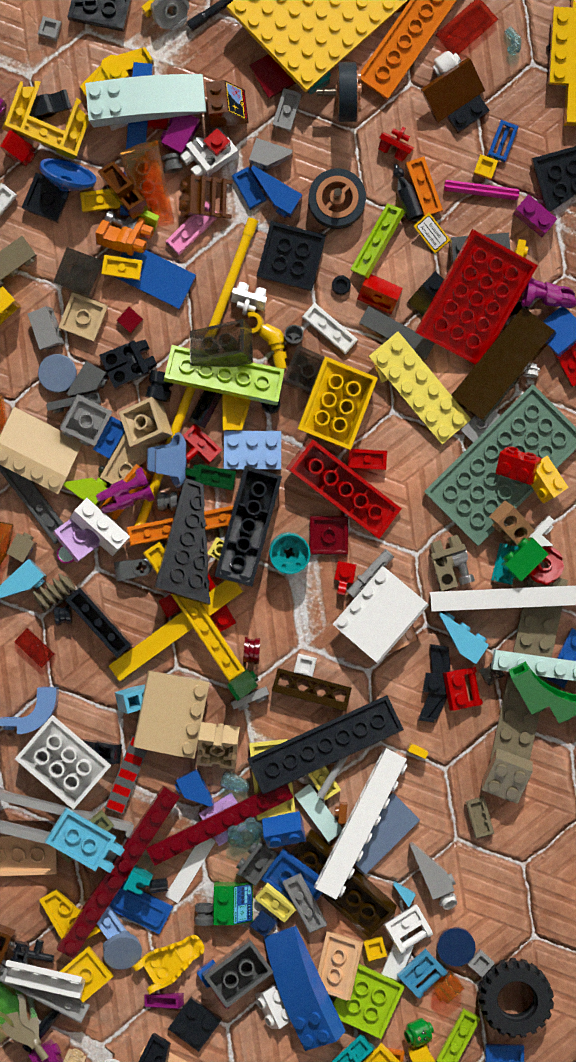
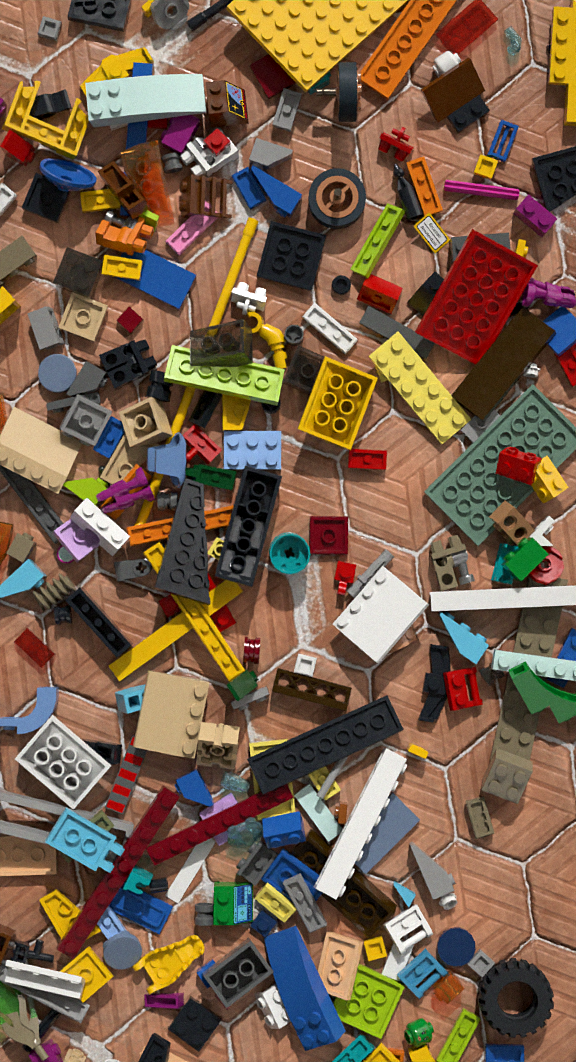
(343, 488): red slope -> none

